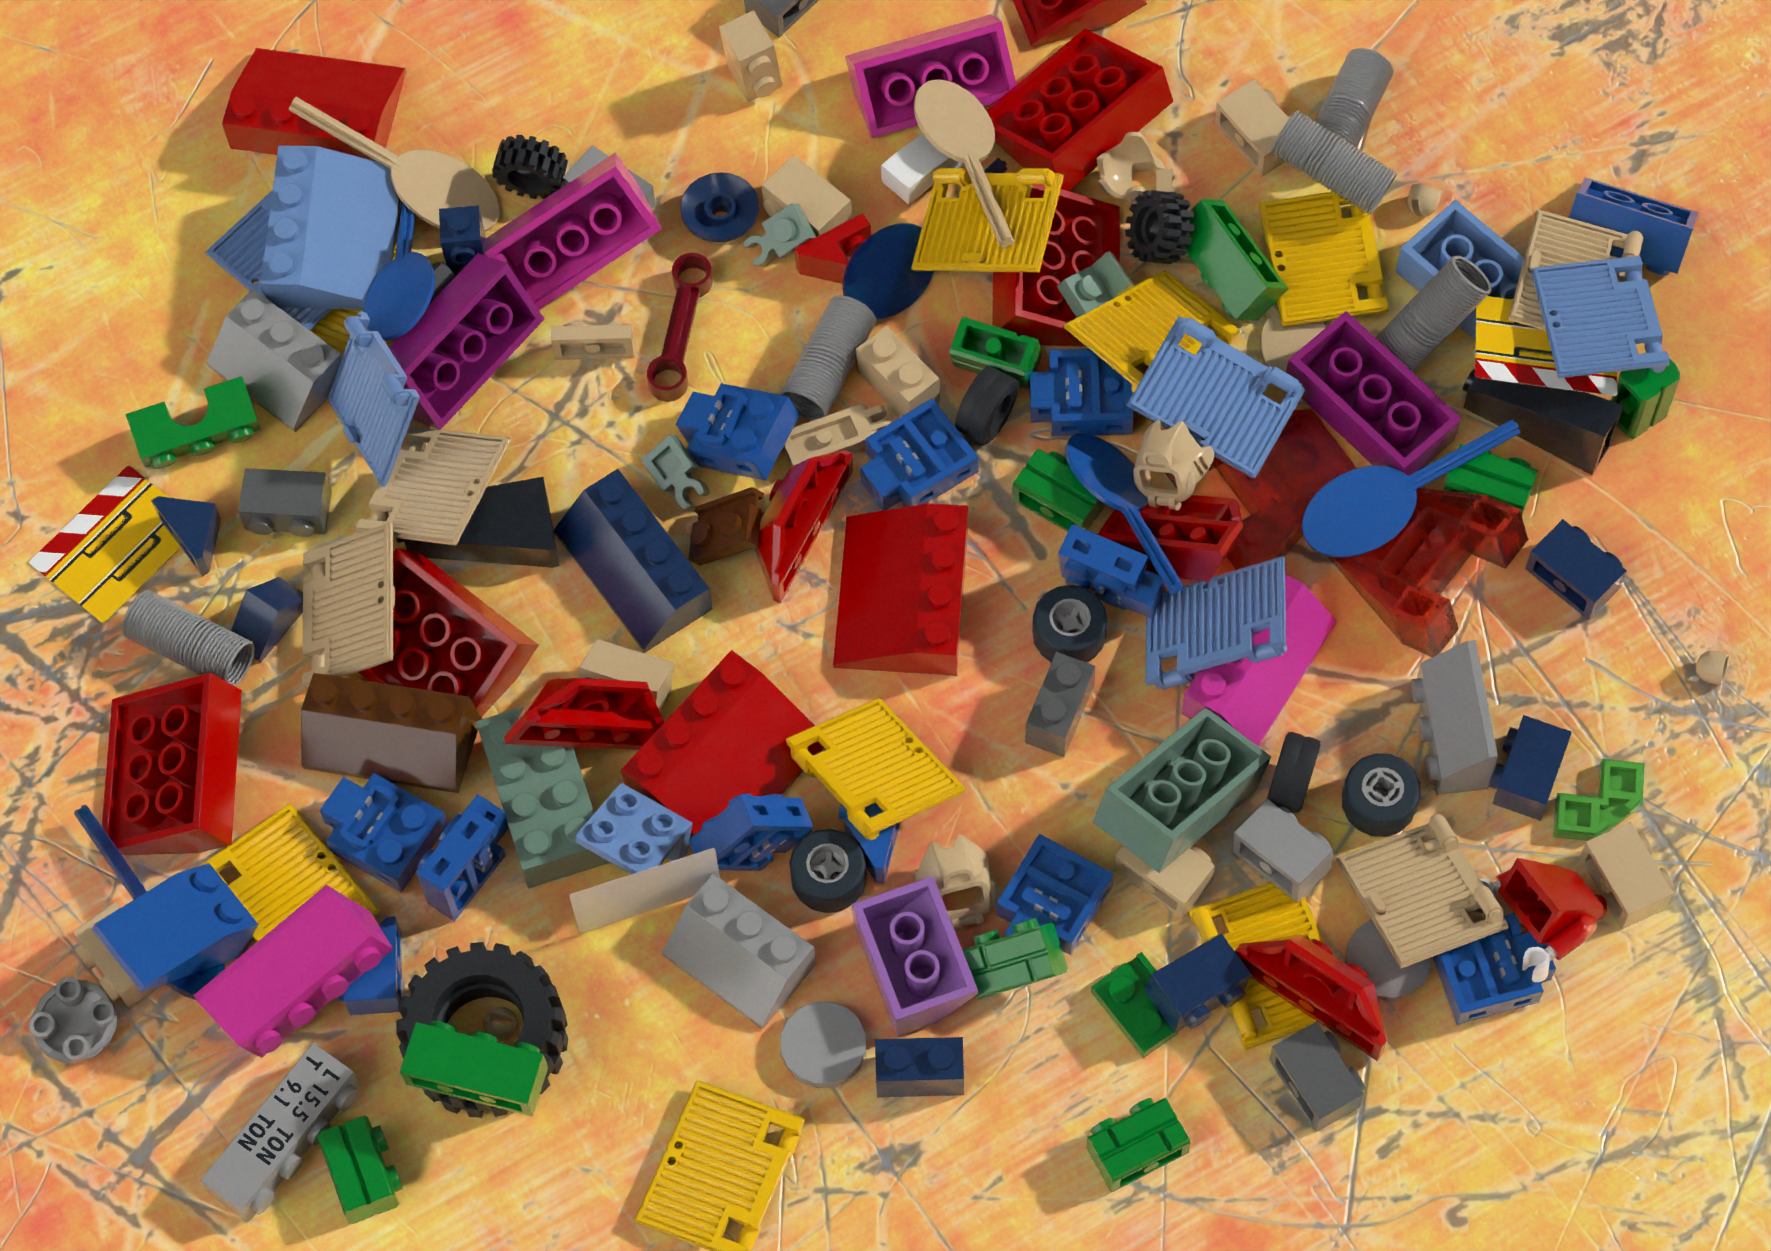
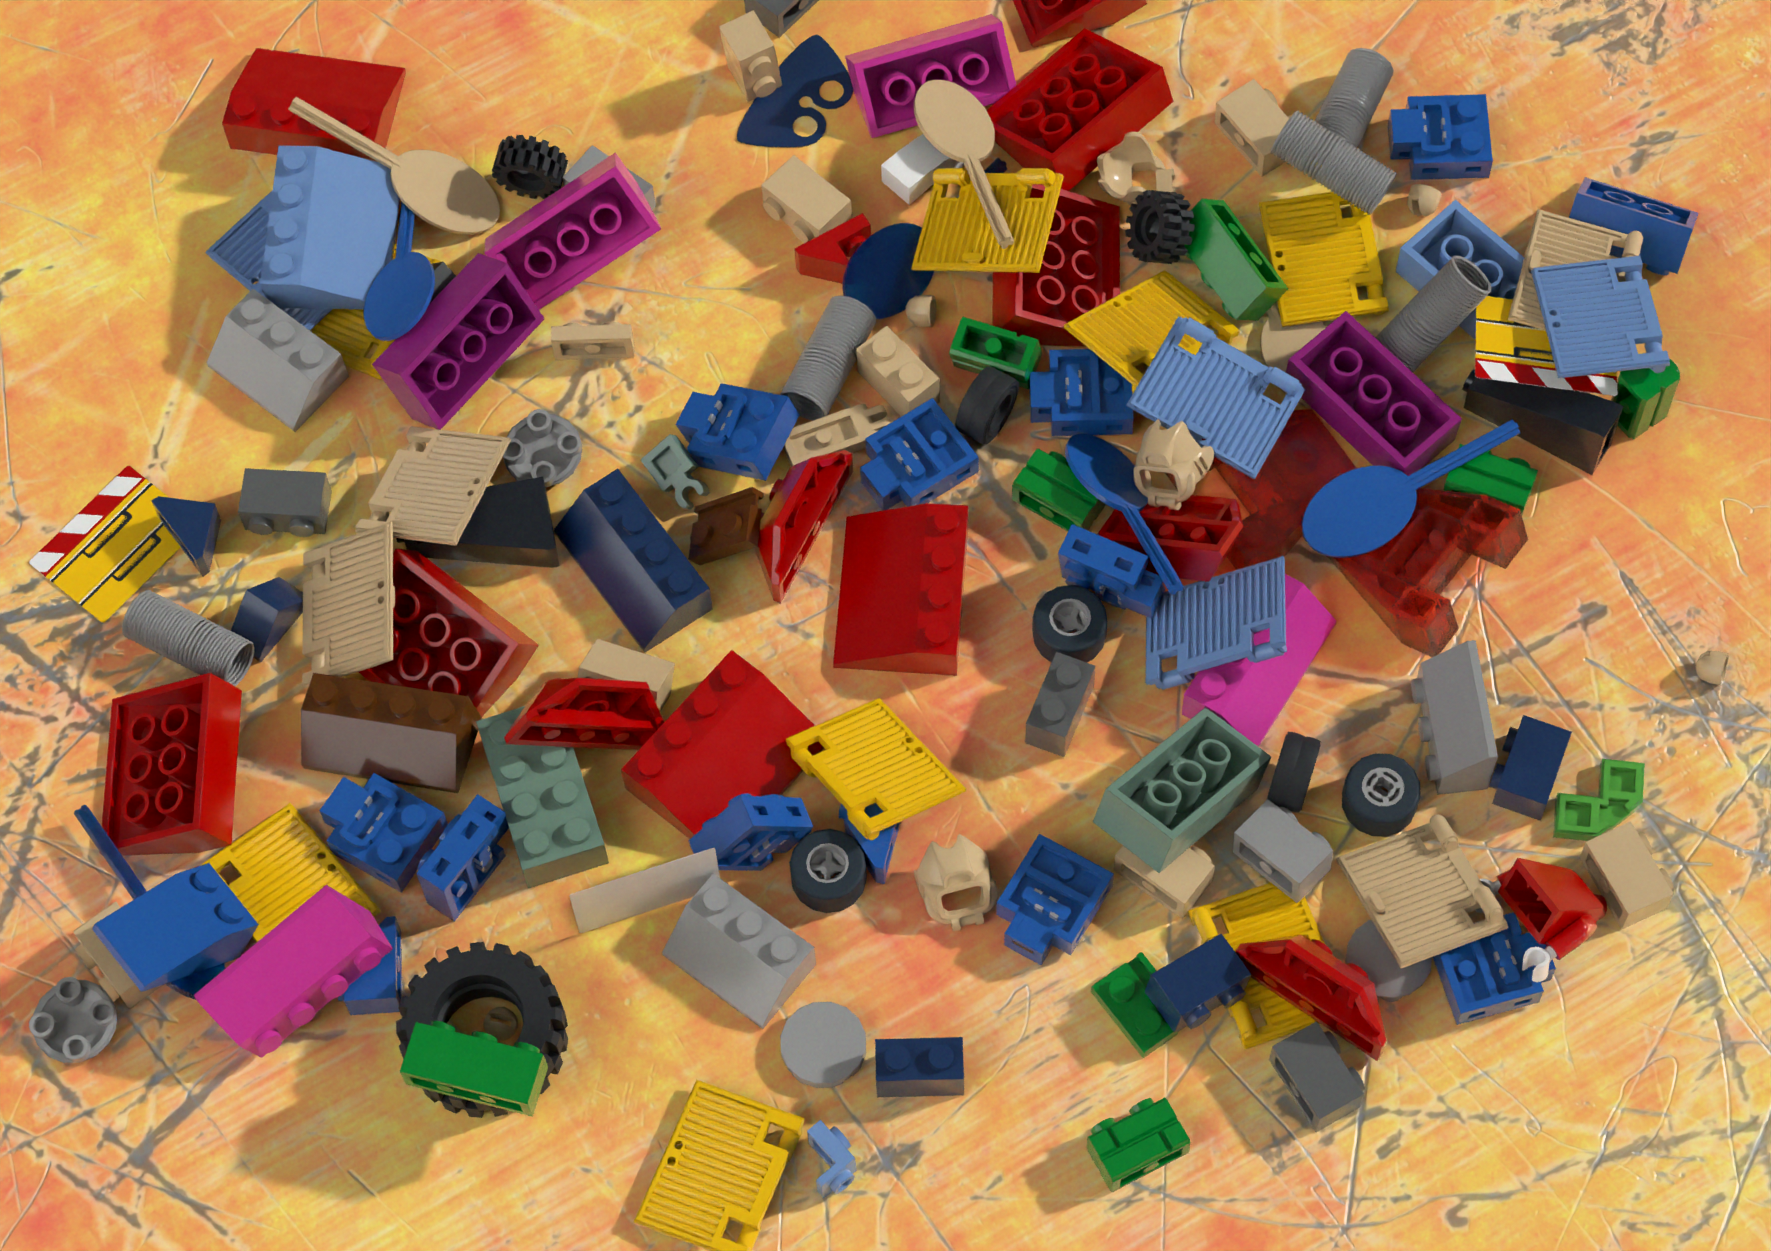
(228, 418): green arch -> none
(281, 1133): light grey brick -> none
(359, 1169): green brick -> none
(372, 397): medium blue window -> none
(461, 235): dark blue brick -> none
(543, 448): none -> light grey dish
(635, 831): medium blue bracket -> none
(679, 326): dark red piece -> none
(719, 194): dark blue dish -> none
(783, 233): sand green plate -> none
(802, 73): none -> dark blue piece
(833, 1149): none -> medium blue bracket
(914, 954): medium lavender slope -> none
(922, 310): none -> tan hinge
(1015, 959): green brick -> none
(1095, 285): sand green slope -> none
(1442, 136): none -> blue piece
(1576, 569): dark blue brick -> none

